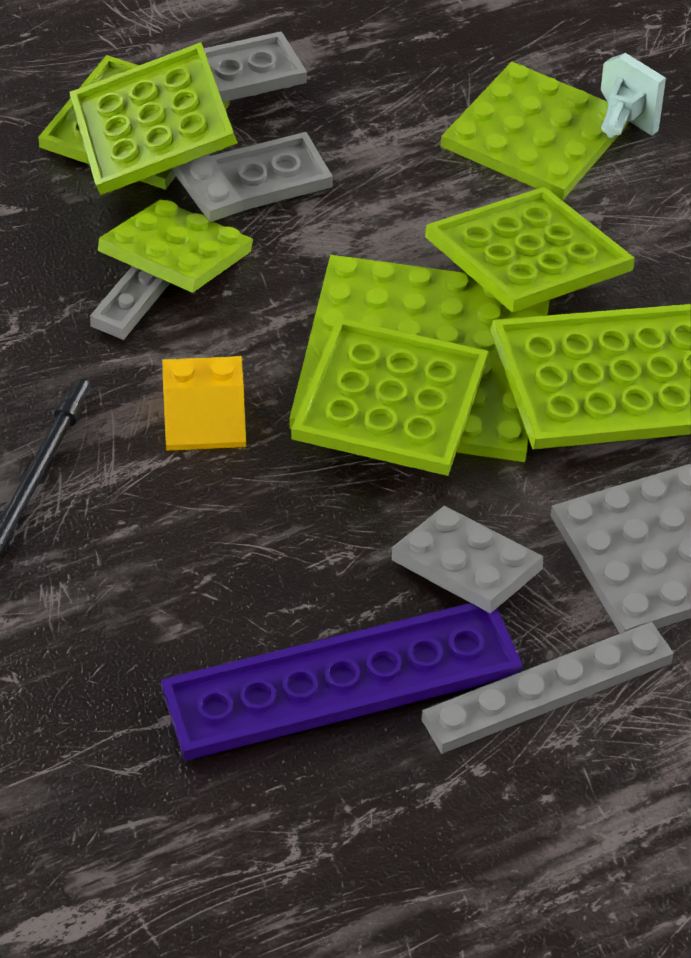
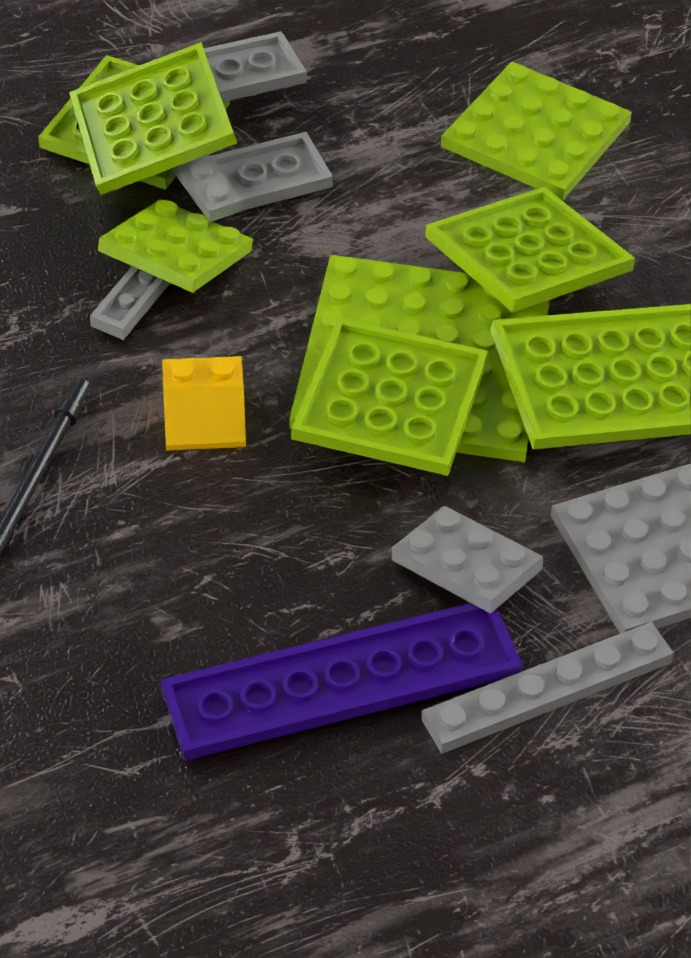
(632, 95): light aqua piece -> none

